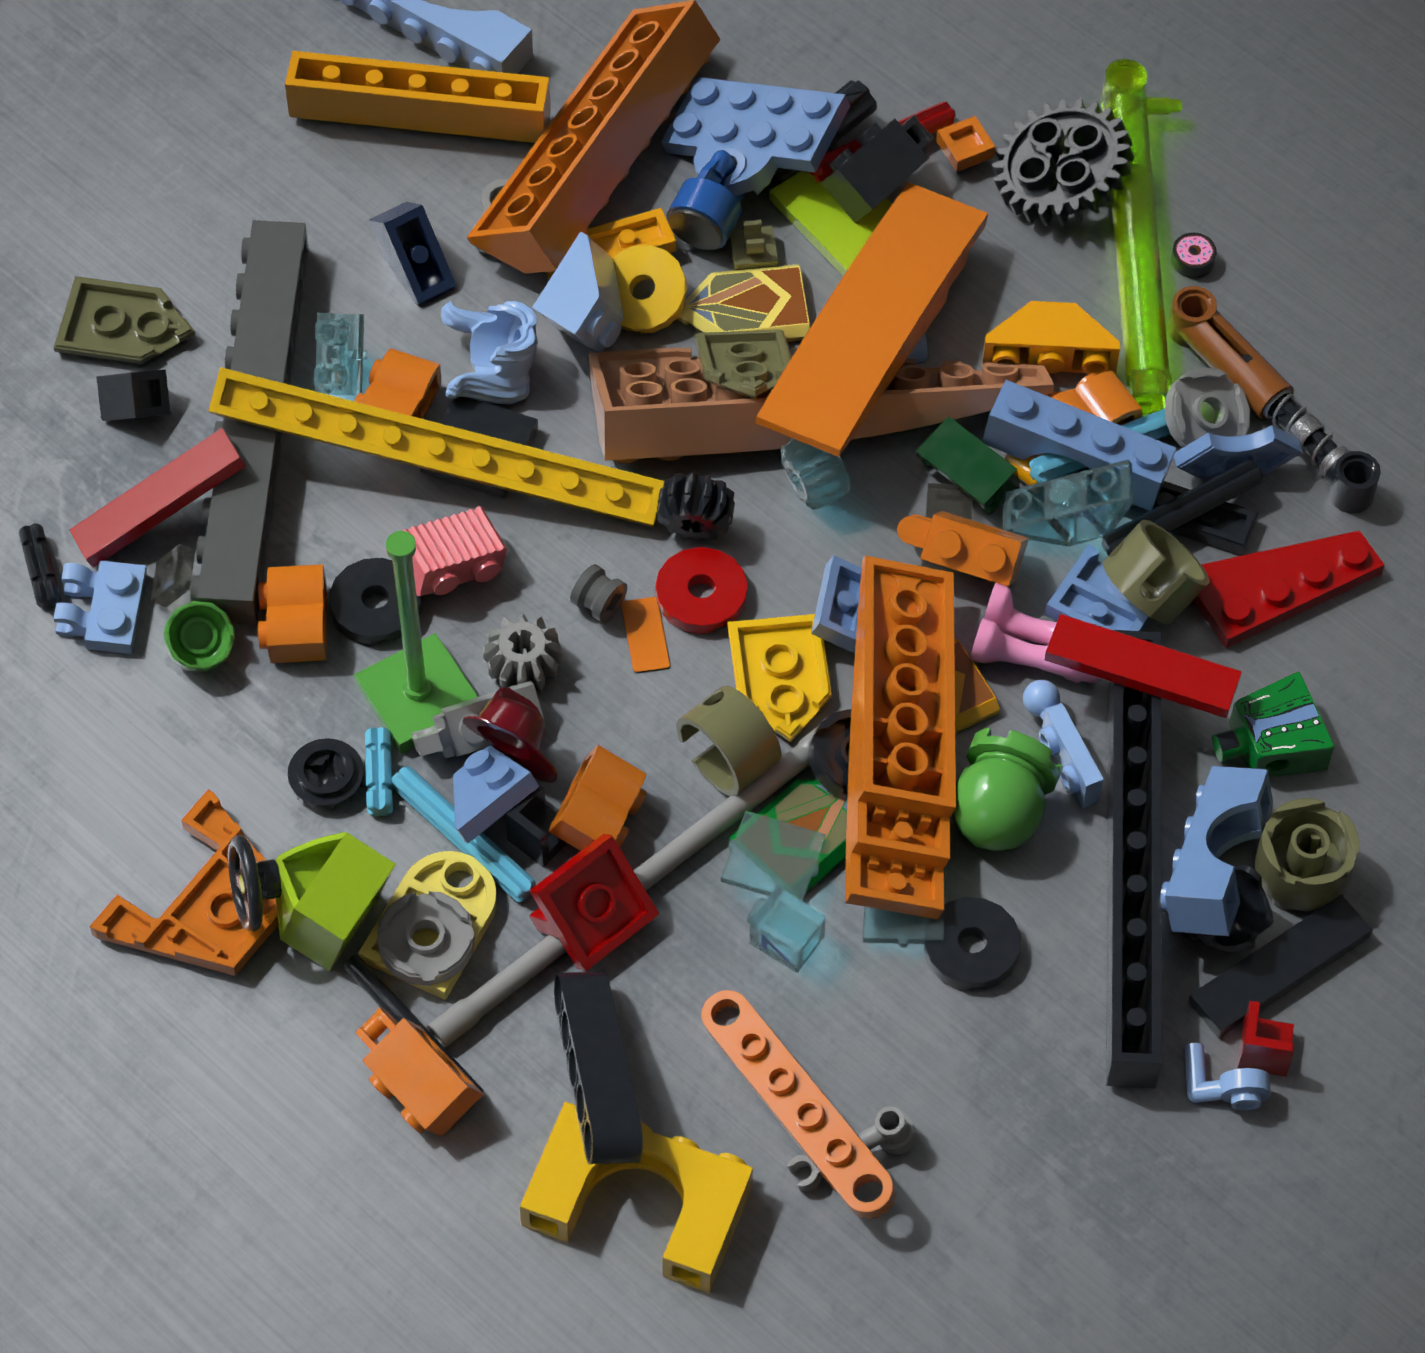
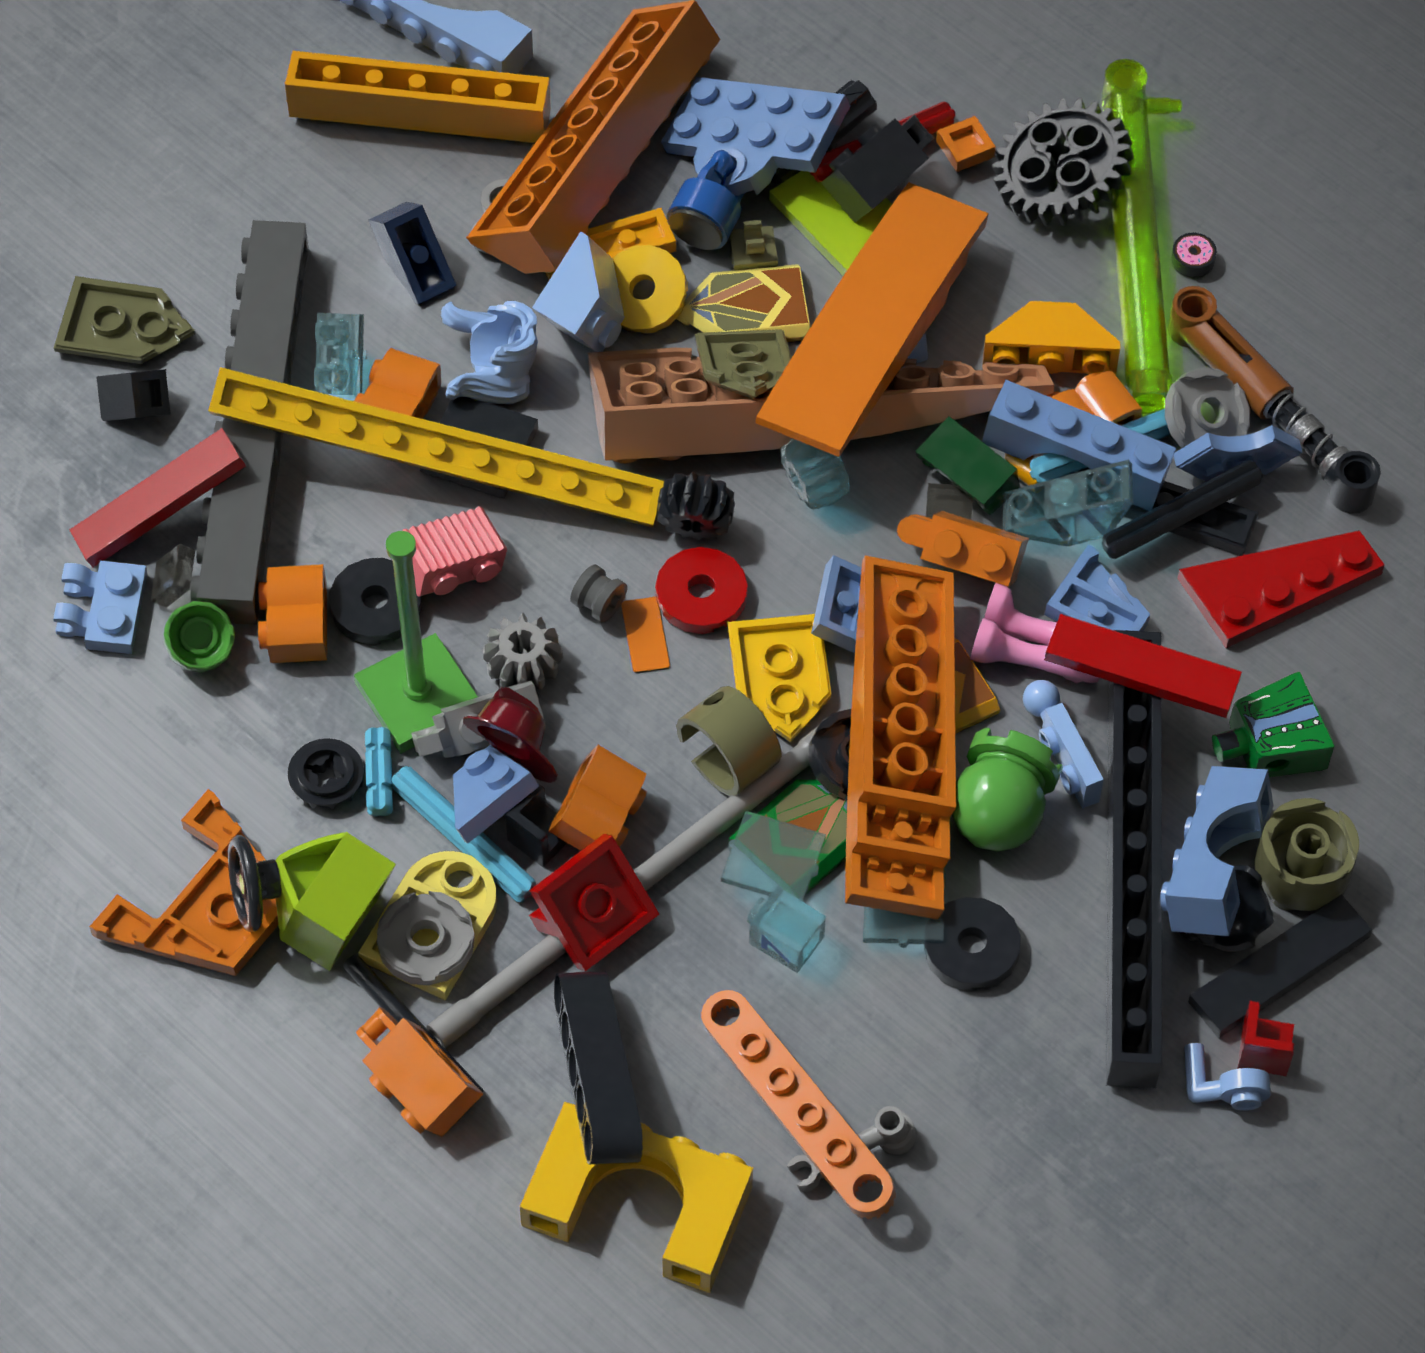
(39, 565): black axle -> none
(1155, 572): olive piece -> none

